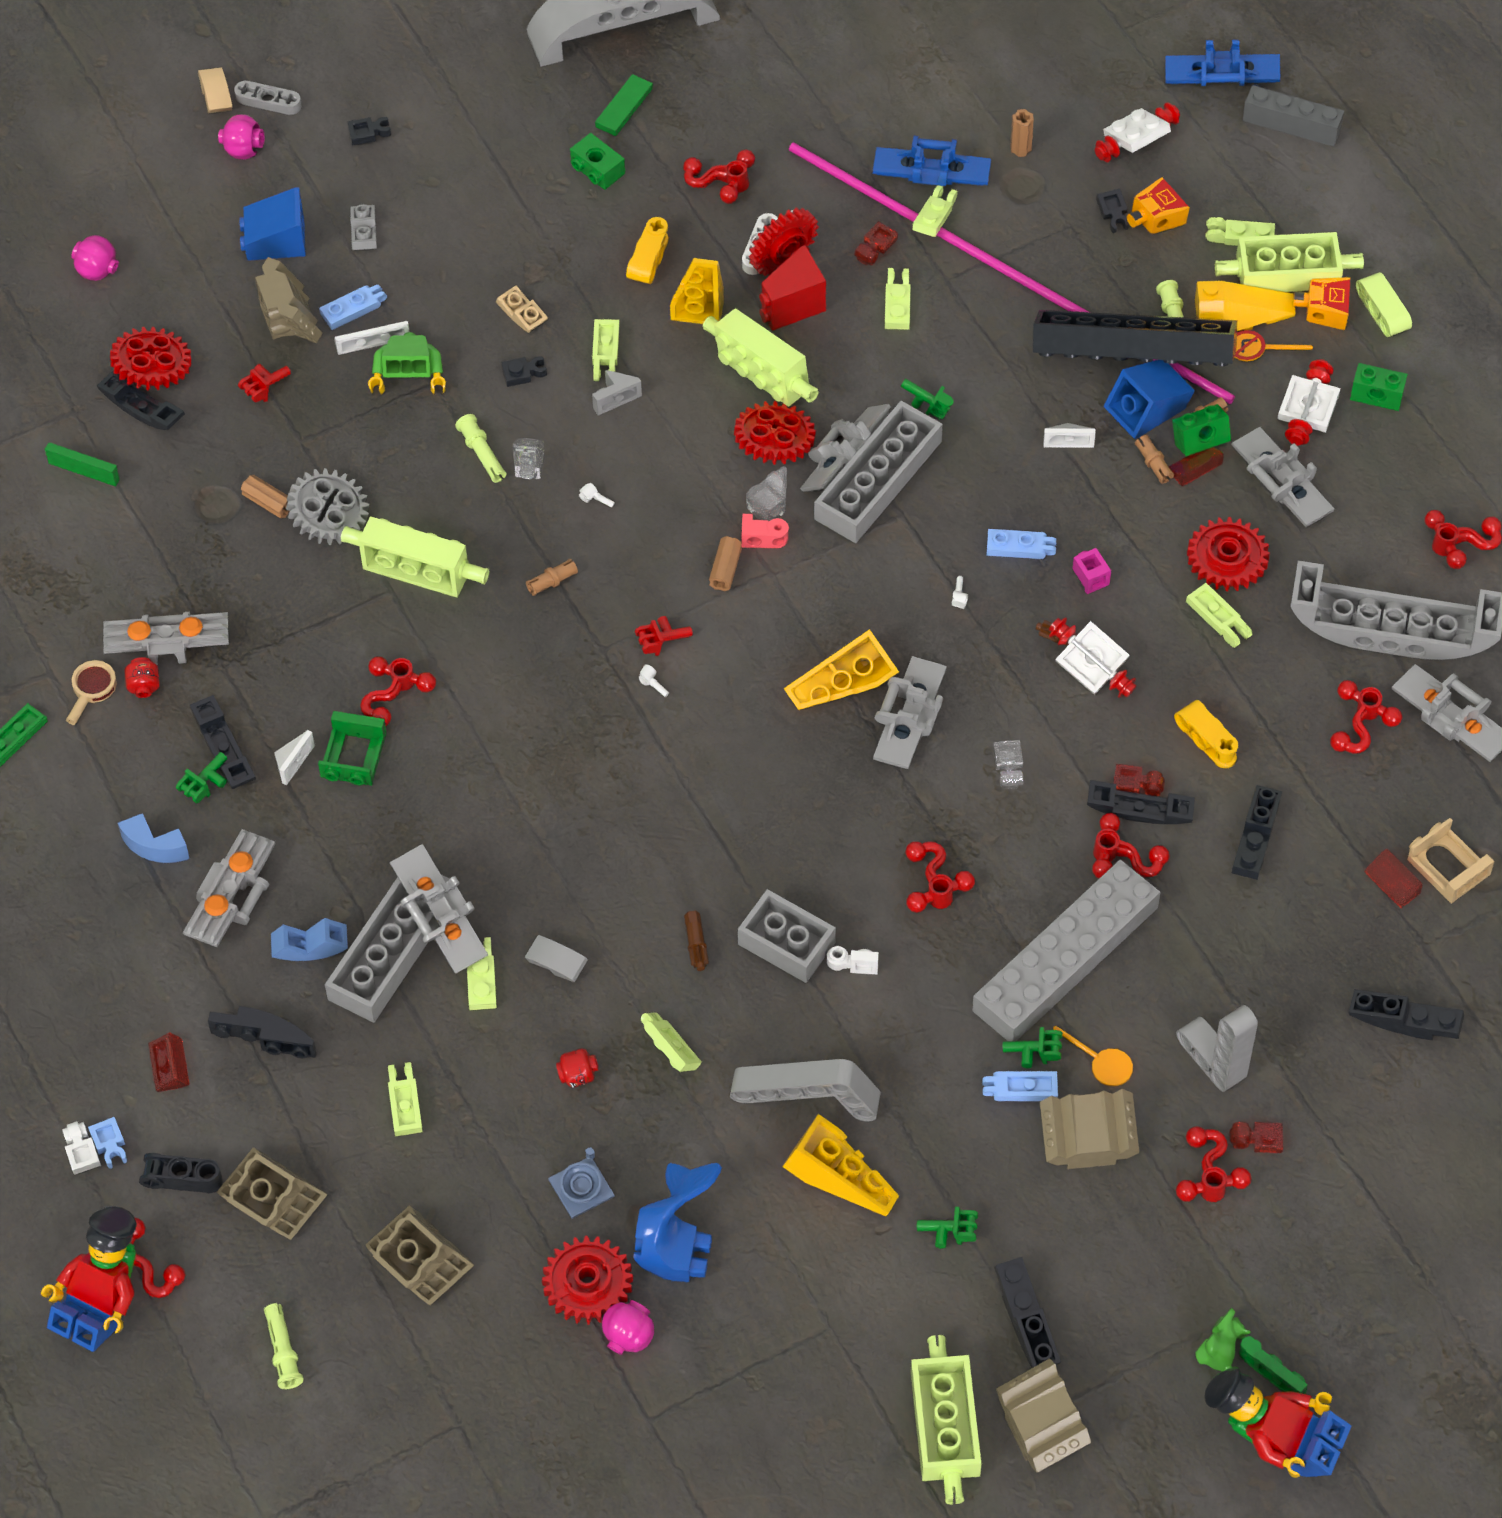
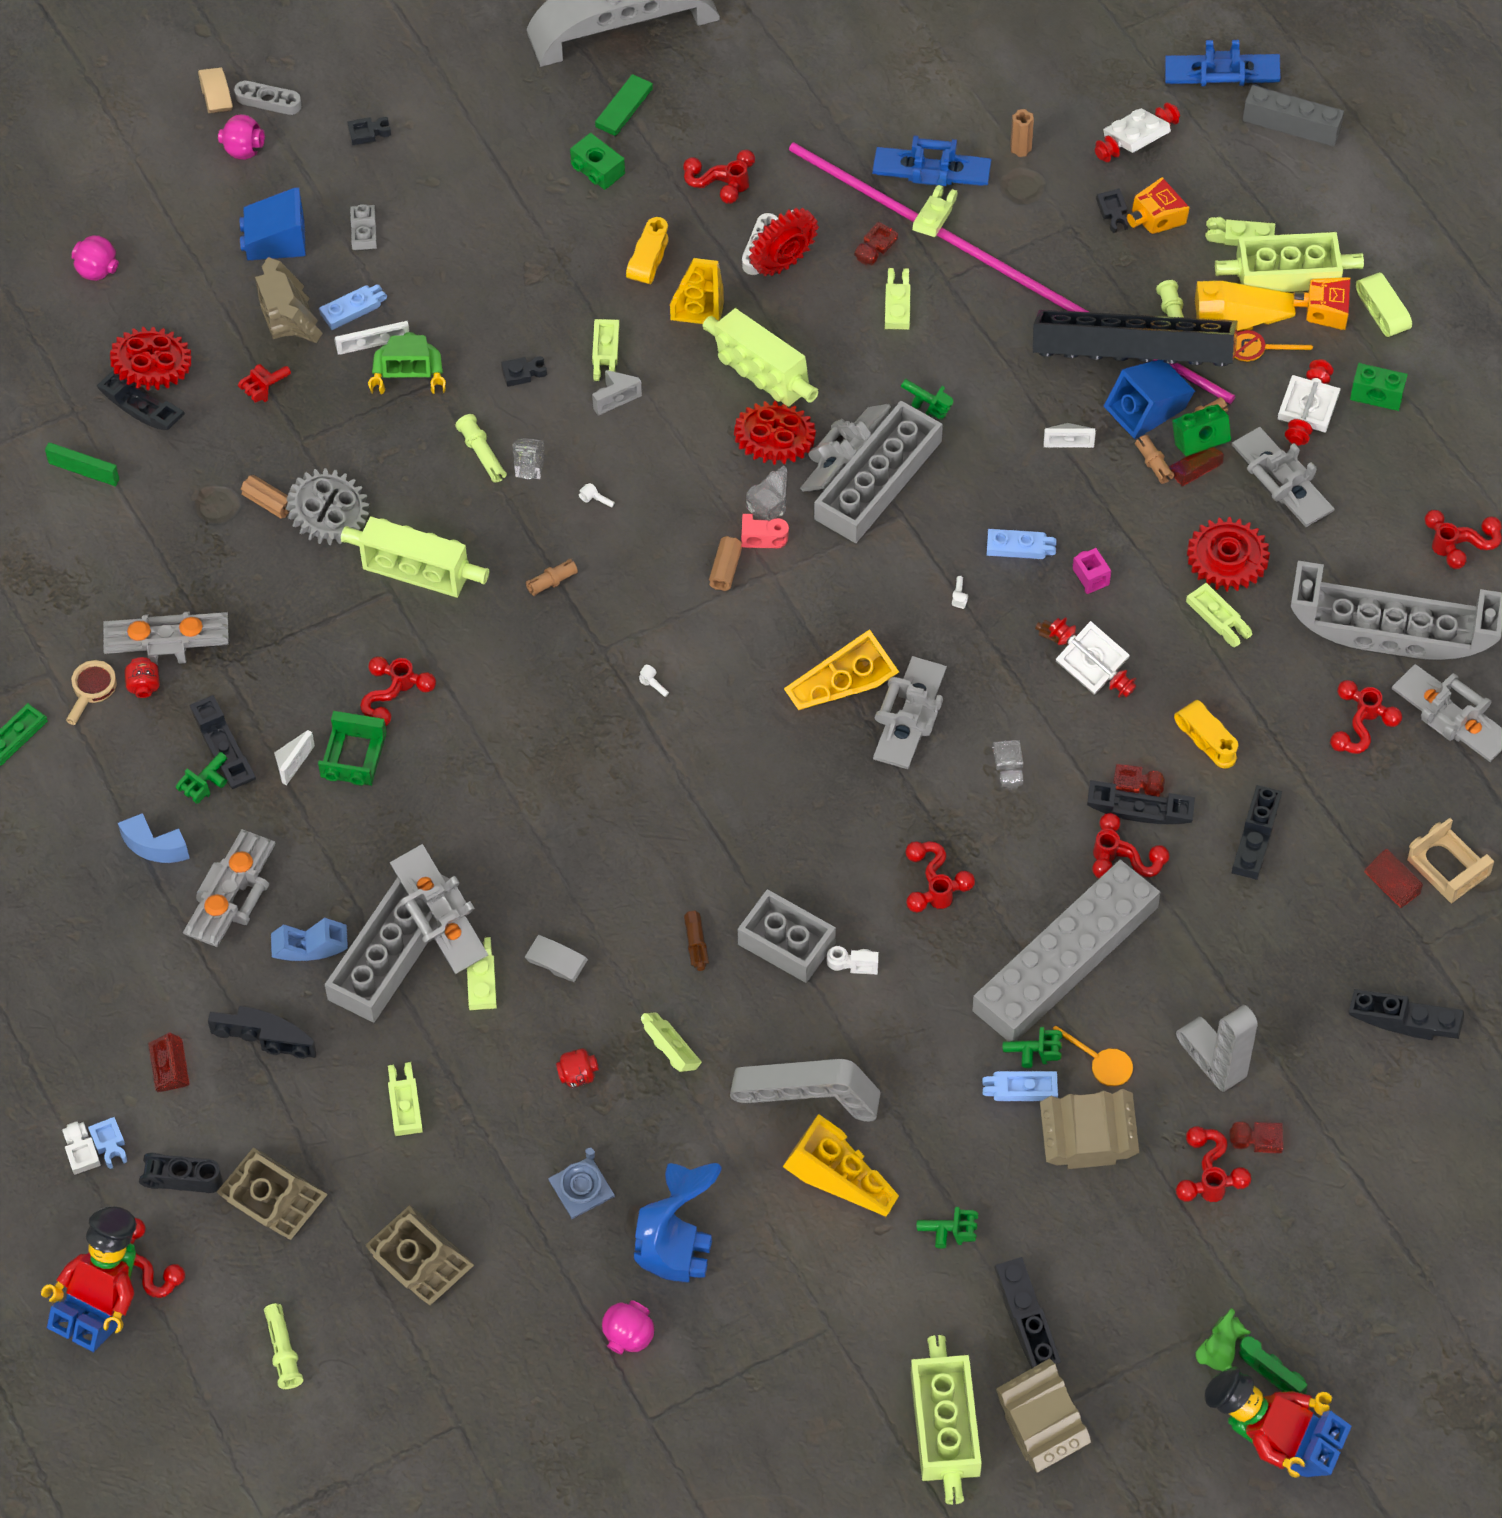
(521, 310): tan slope -> none
(587, 1260): red gear -> none
(653, 639): red arm -> none
(793, 291): red slope -> none

